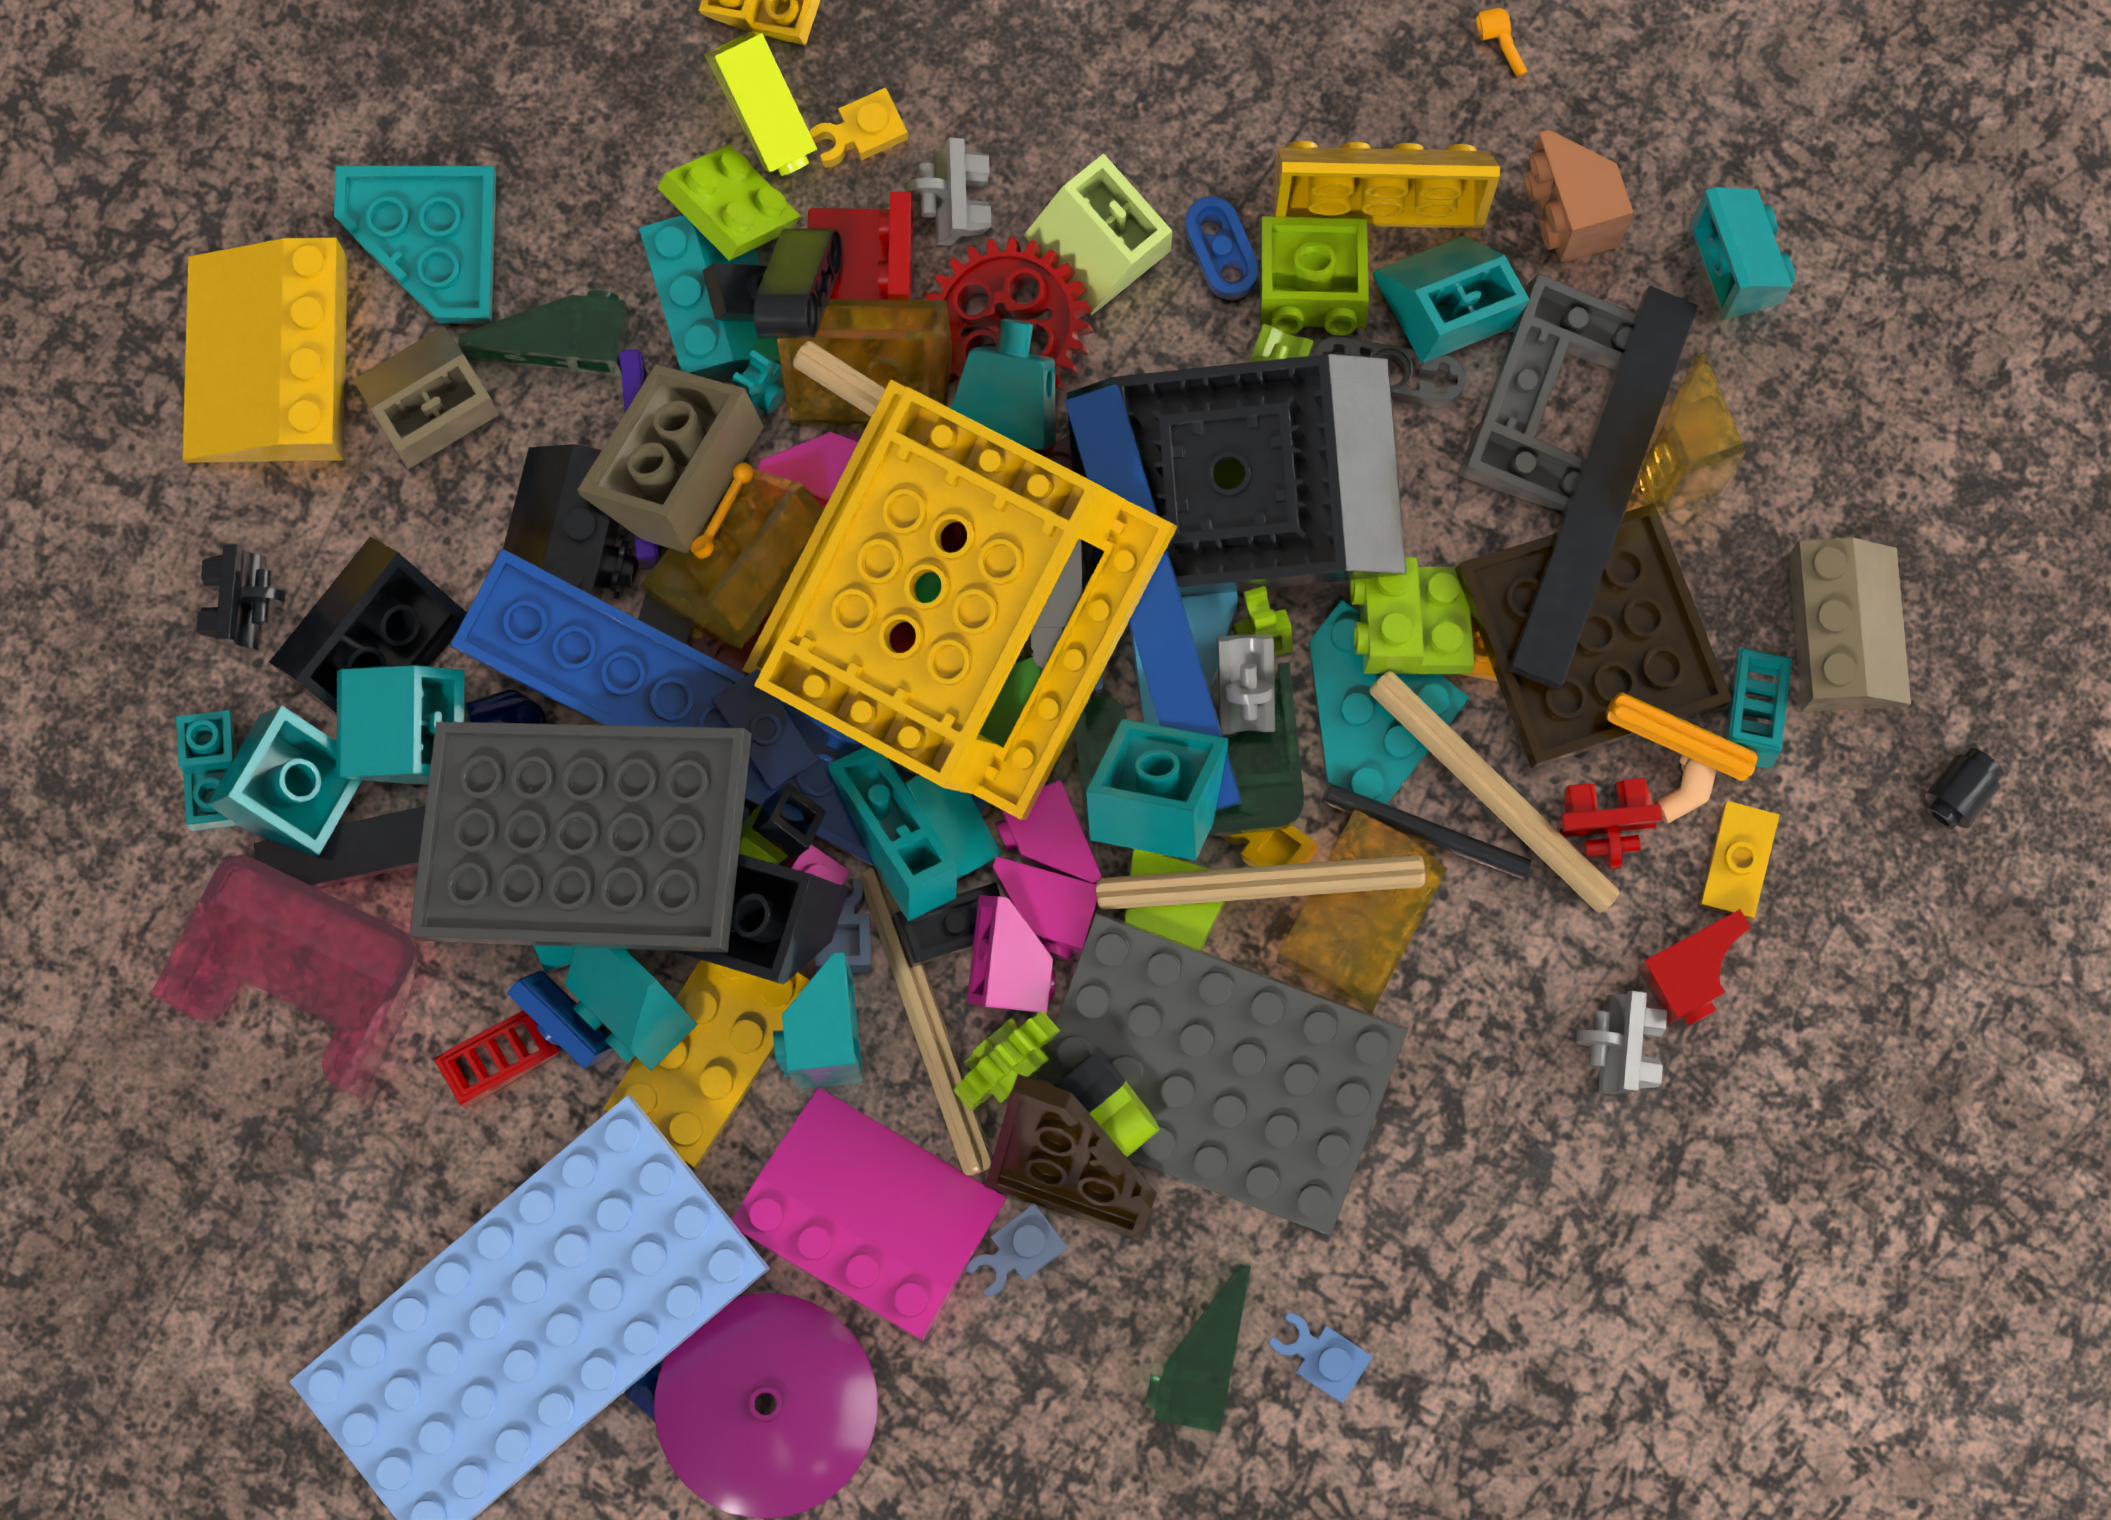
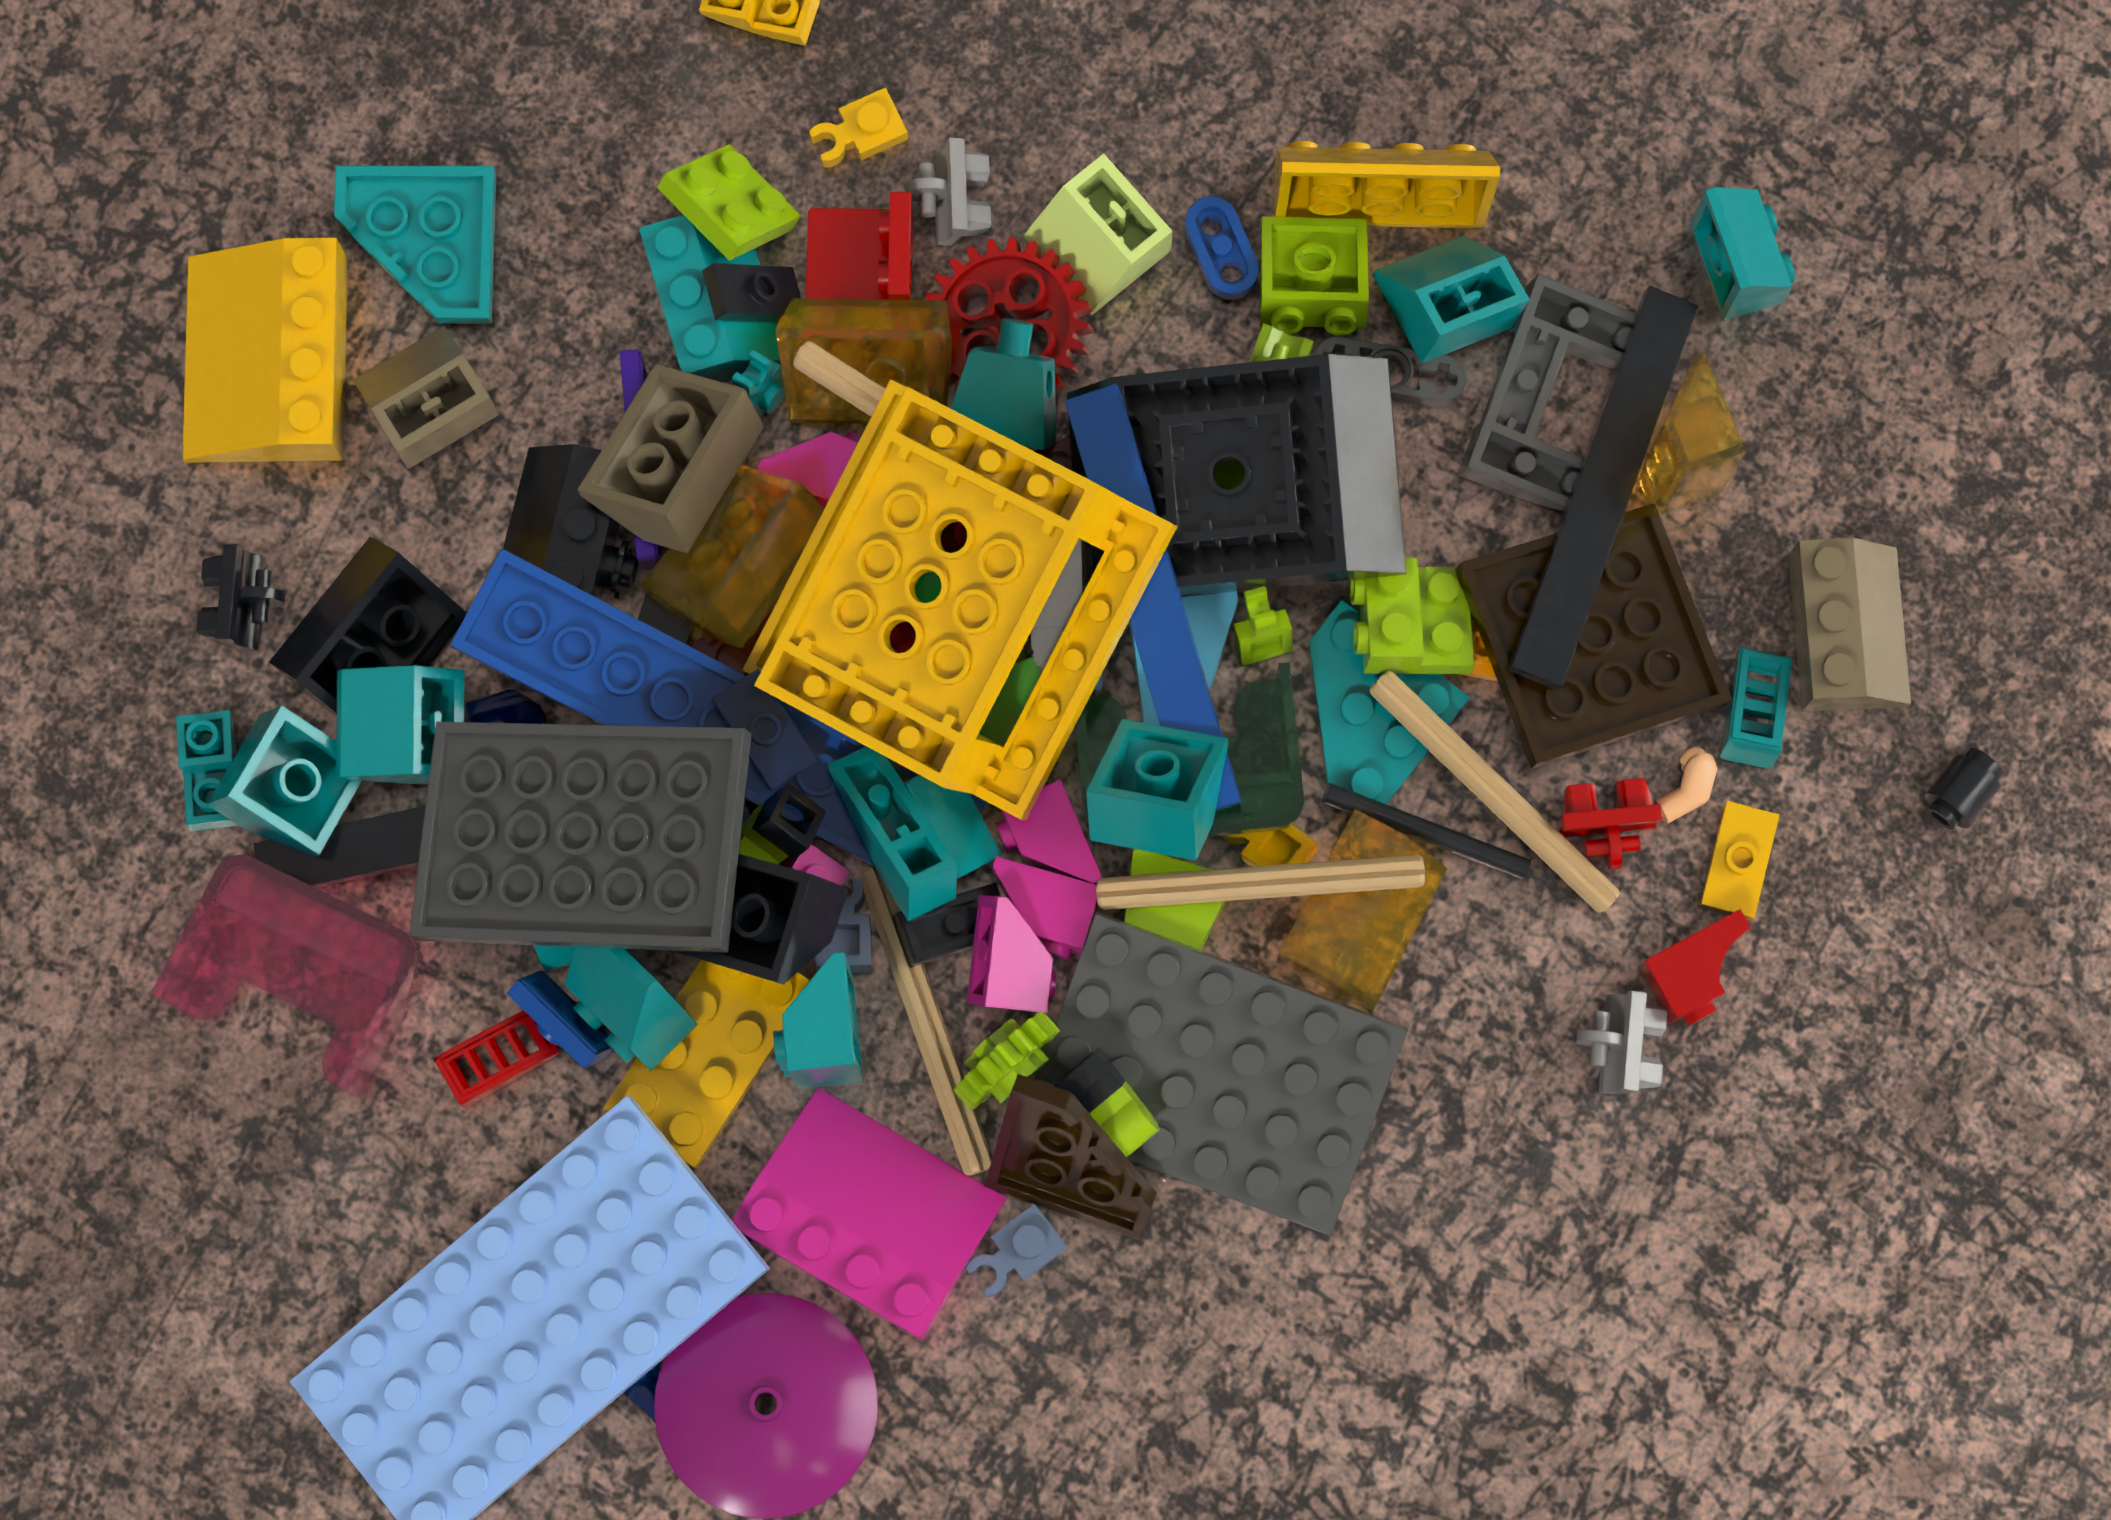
(560, 335): clear green slope -> none
(703, 545): light orange hinge -> none
(762, 102): neon yellow slope -> none
(798, 283): black beam -> none
(1199, 1370): clear green slope -> none
(1246, 683): light grey hips -> none
(1328, 1361): medium blue plate -> none
(1496, 24): light orange hand -> none
(1579, 197): nougat slope -> none
(1681, 736): light orange axle -> none

